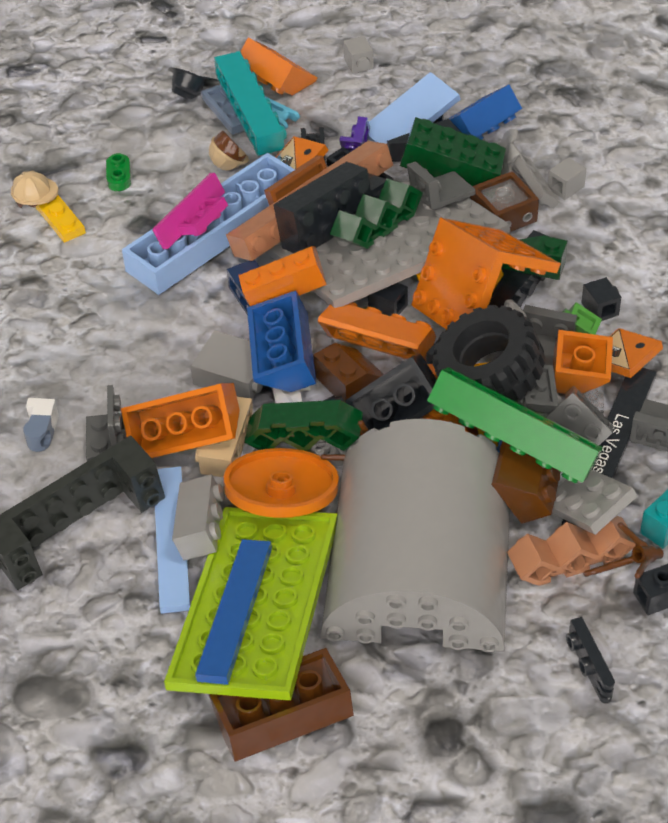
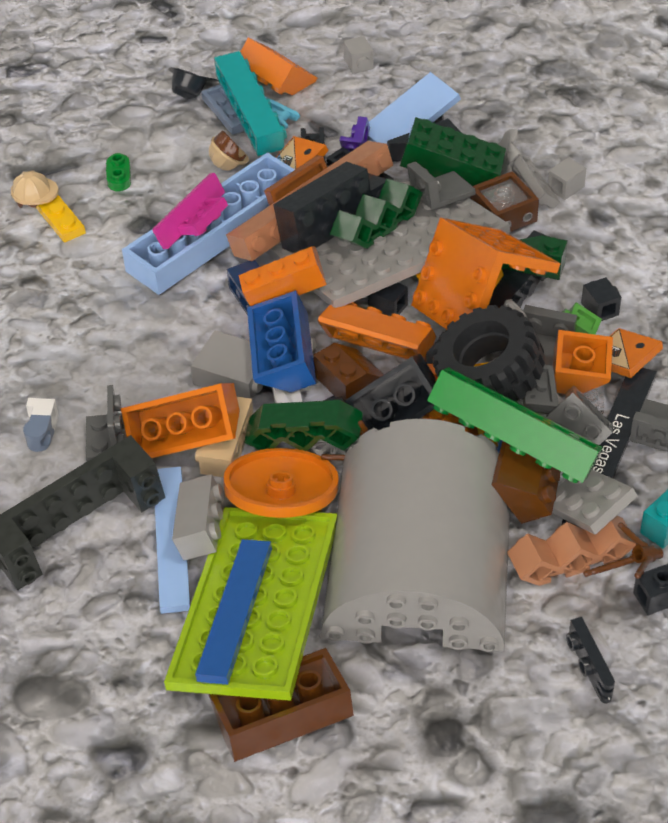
(487, 113): blue slope -> none

